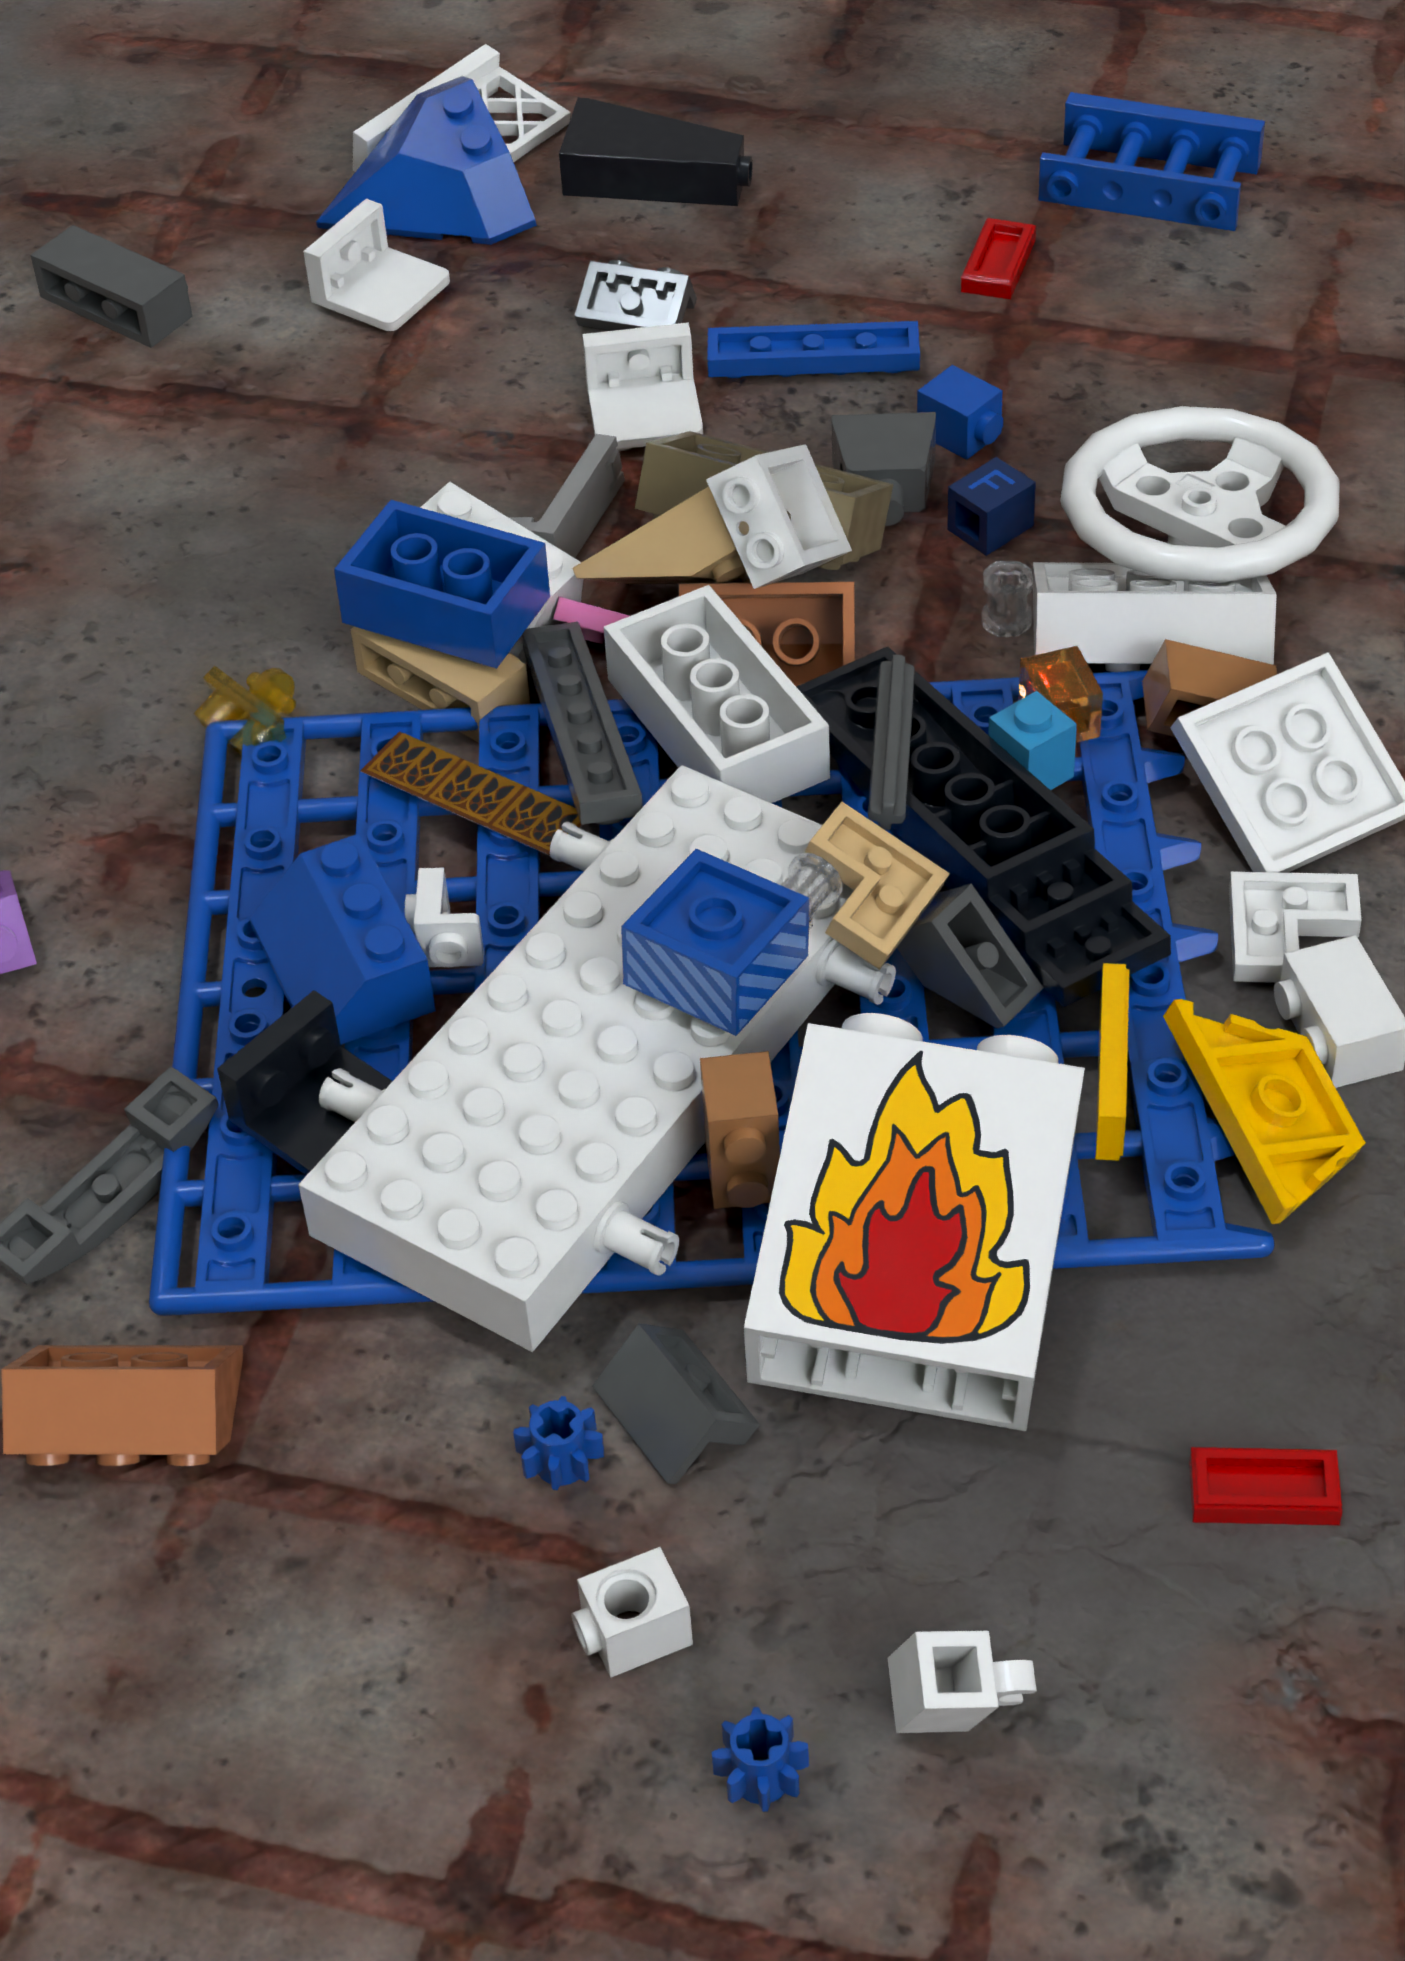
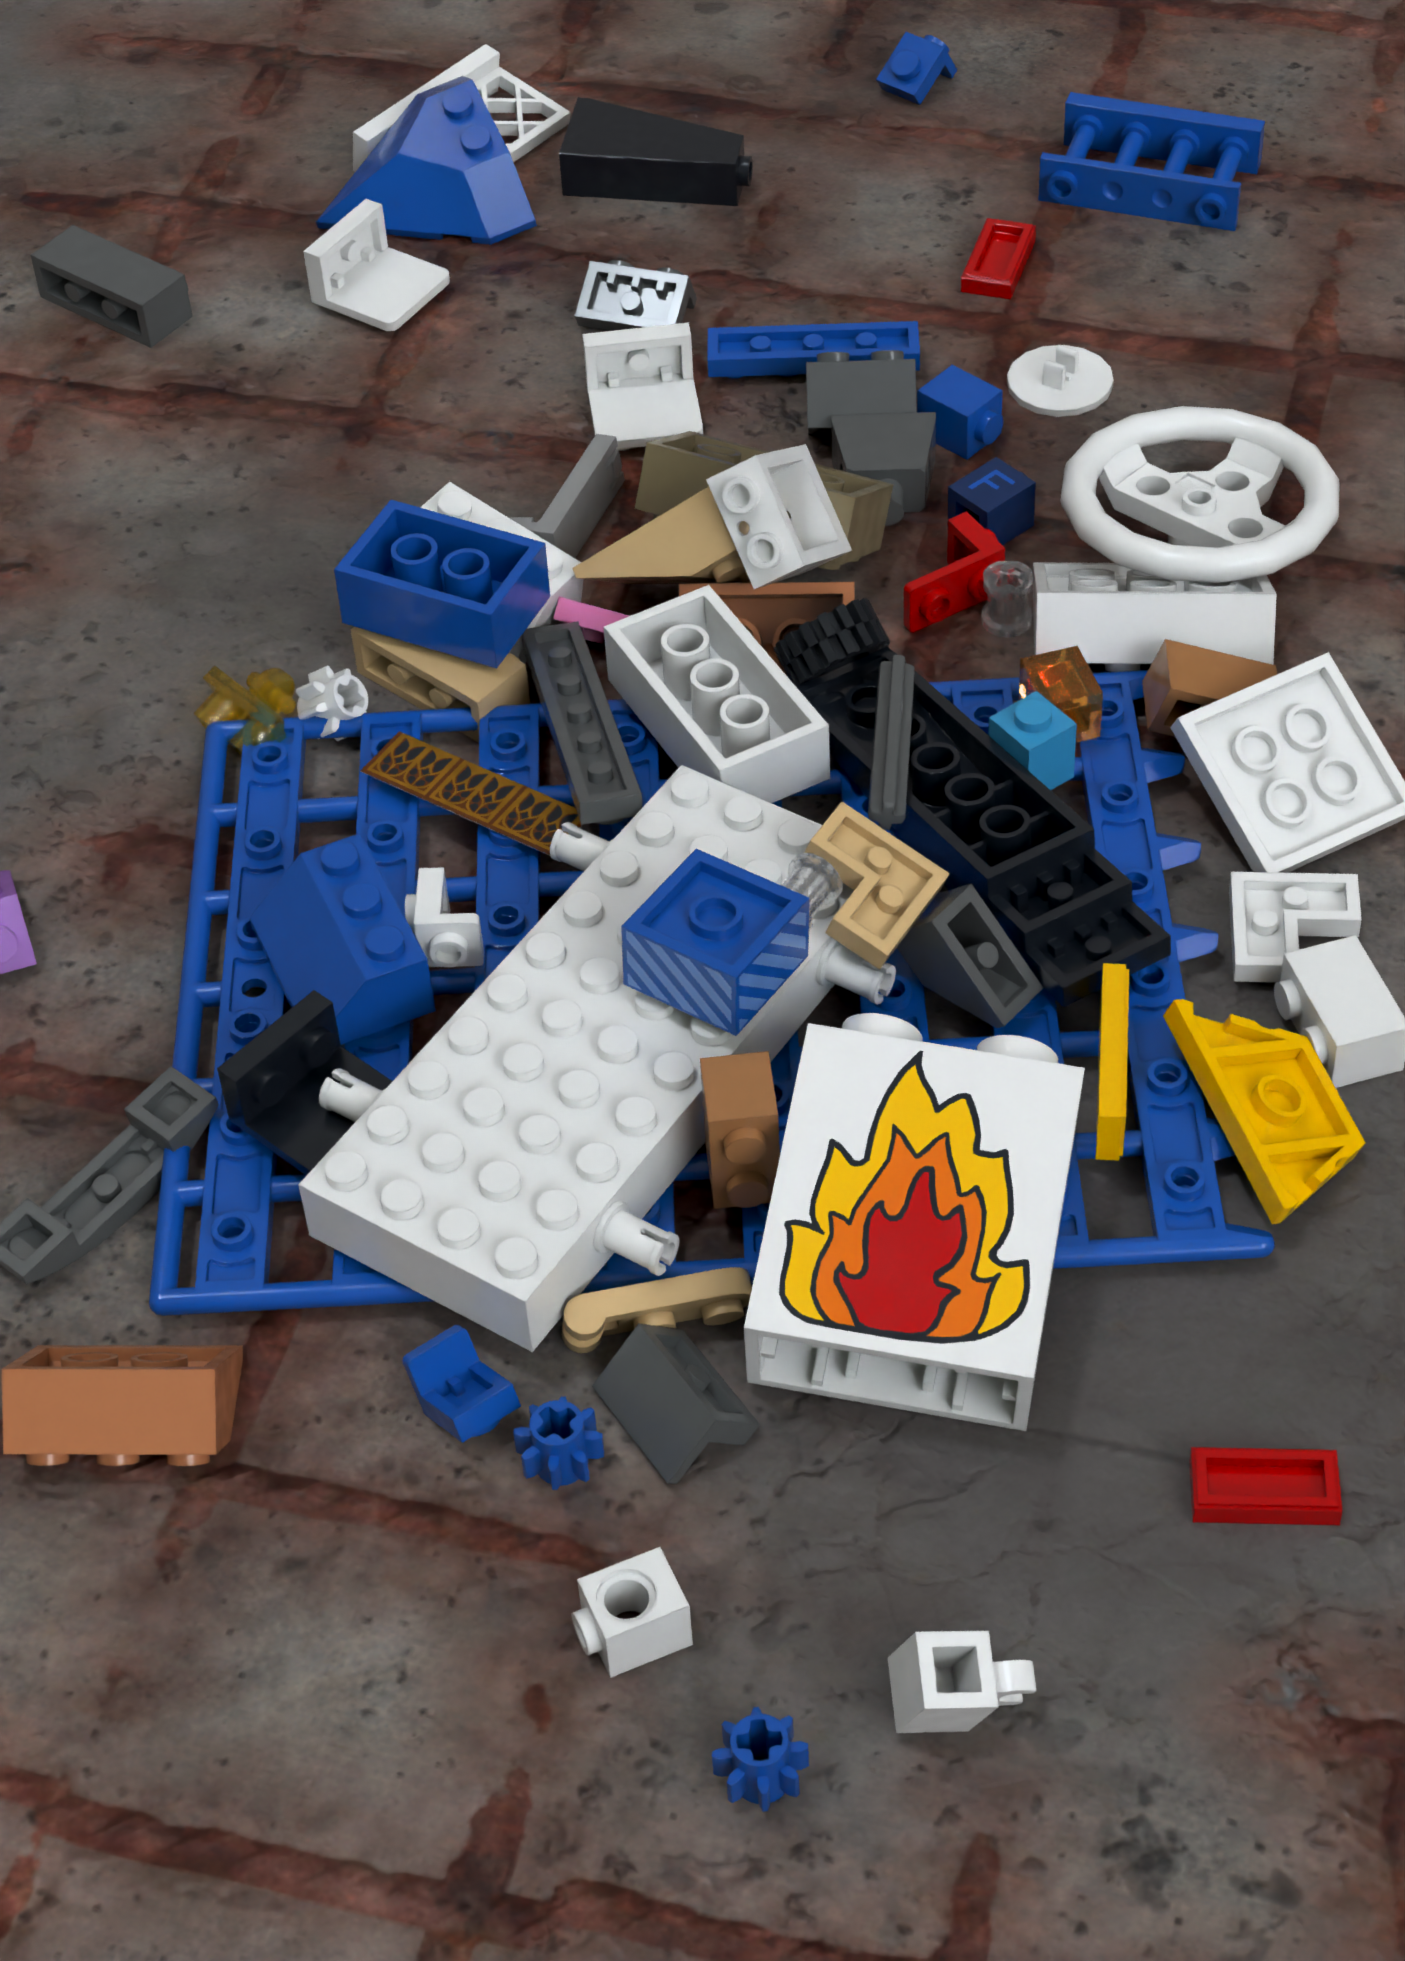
(332, 697): none -> white gear
(457, 1387): none -> blue bracket
(710, 1295): none -> tan plate
(831, 641): none -> black tyre
(858, 387): none -> dark grey slope
(916, 67): none -> blue bracket
(961, 582): none -> red bracket
(1060, 380): none -> white piece

